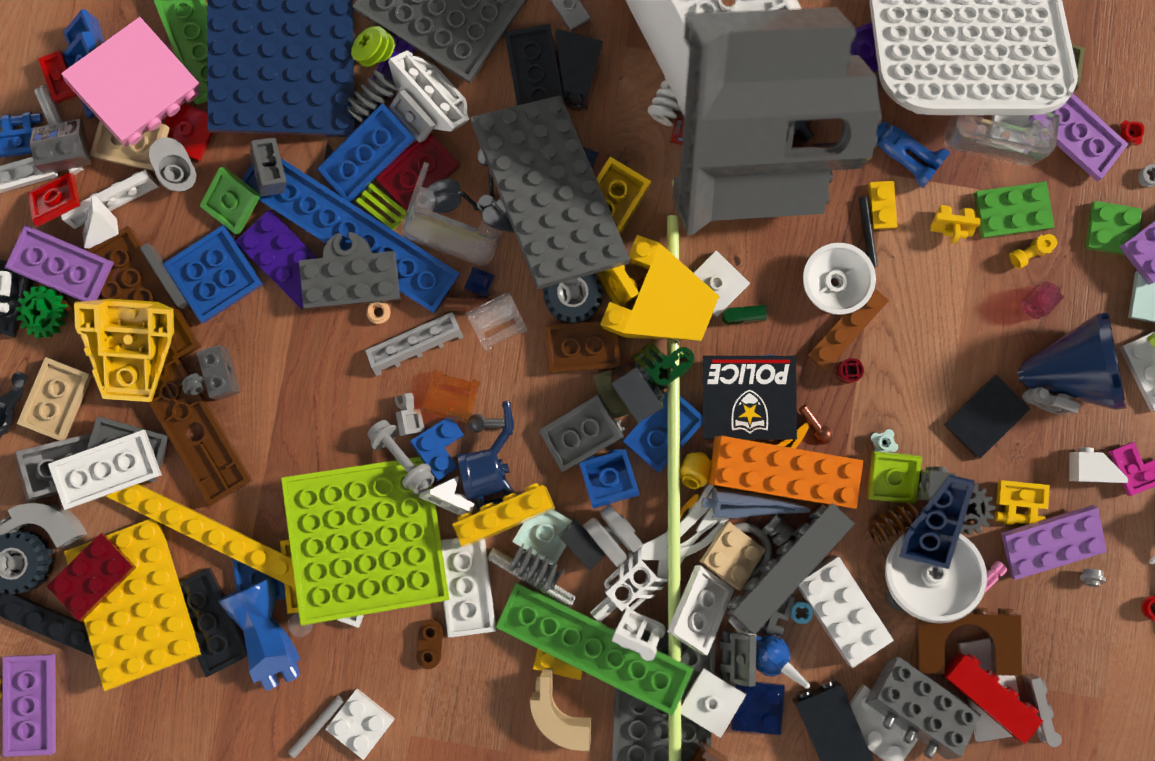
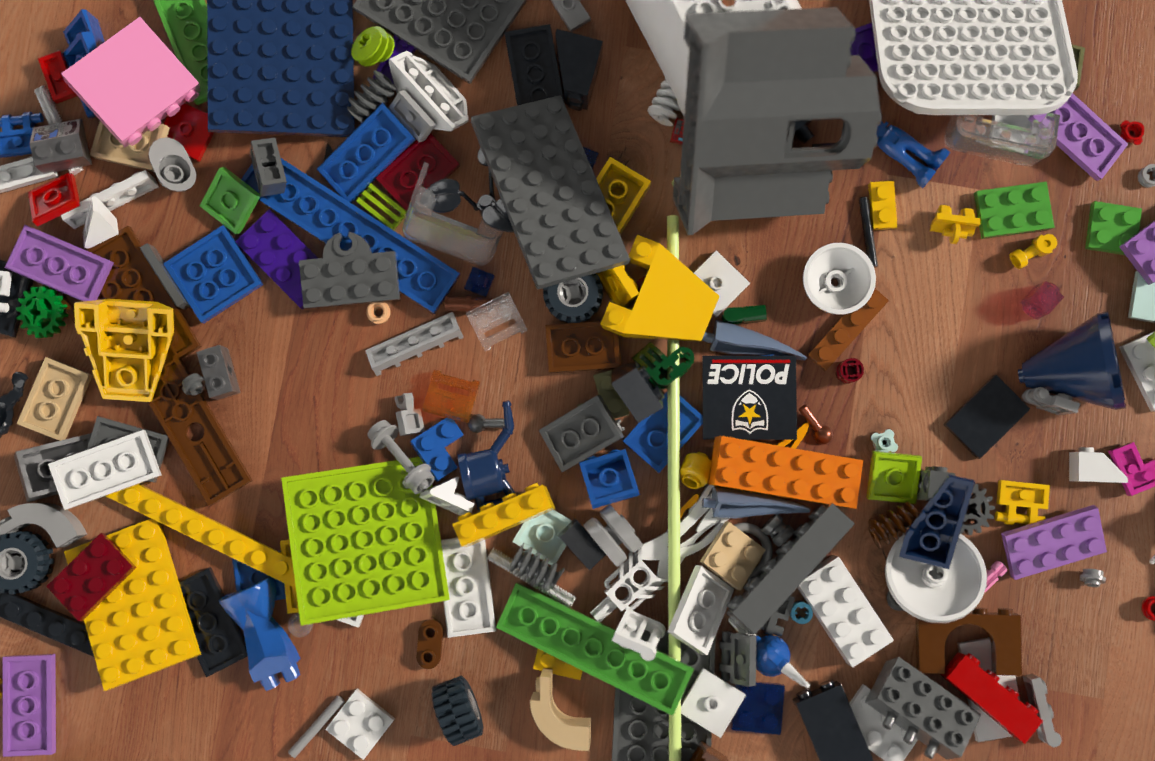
(457, 710): none -> black wheel
(742, 341): none -> sand blue piece

